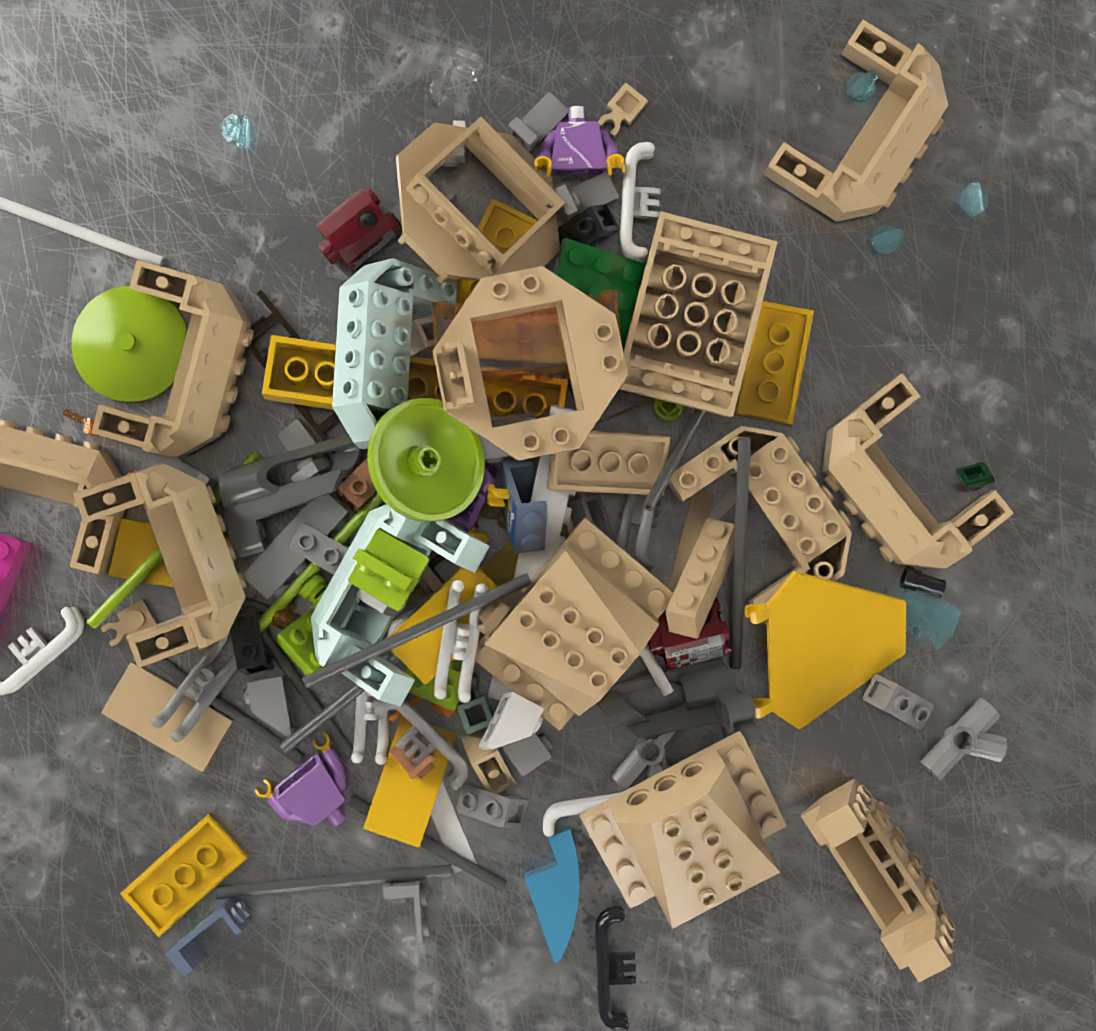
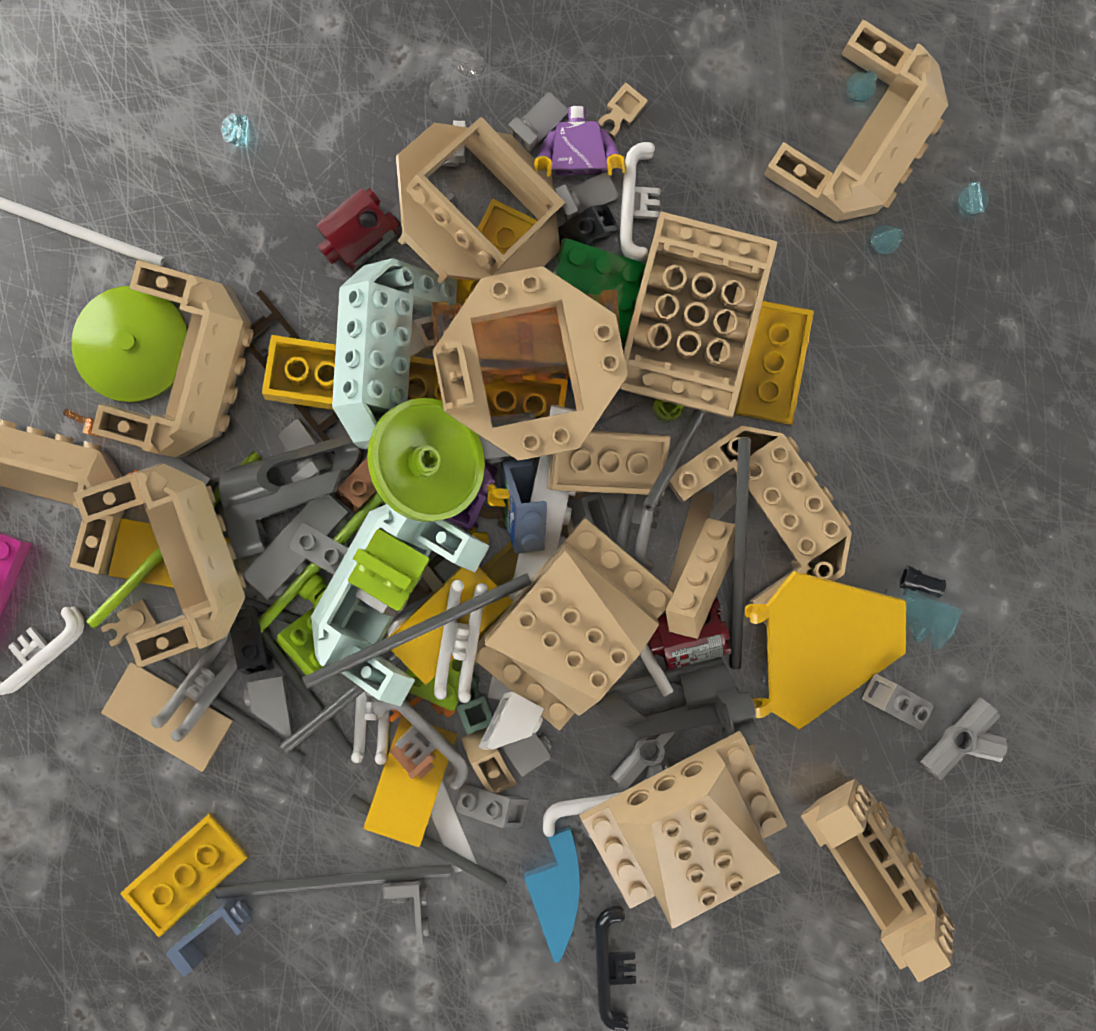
(284, 618): clear orange hand -> none
(311, 790): medium lavender torso -> none
(493, 615): tan plate -> none
(885, 500): tan wedge -> none
(975, 476): dark green slope -> none

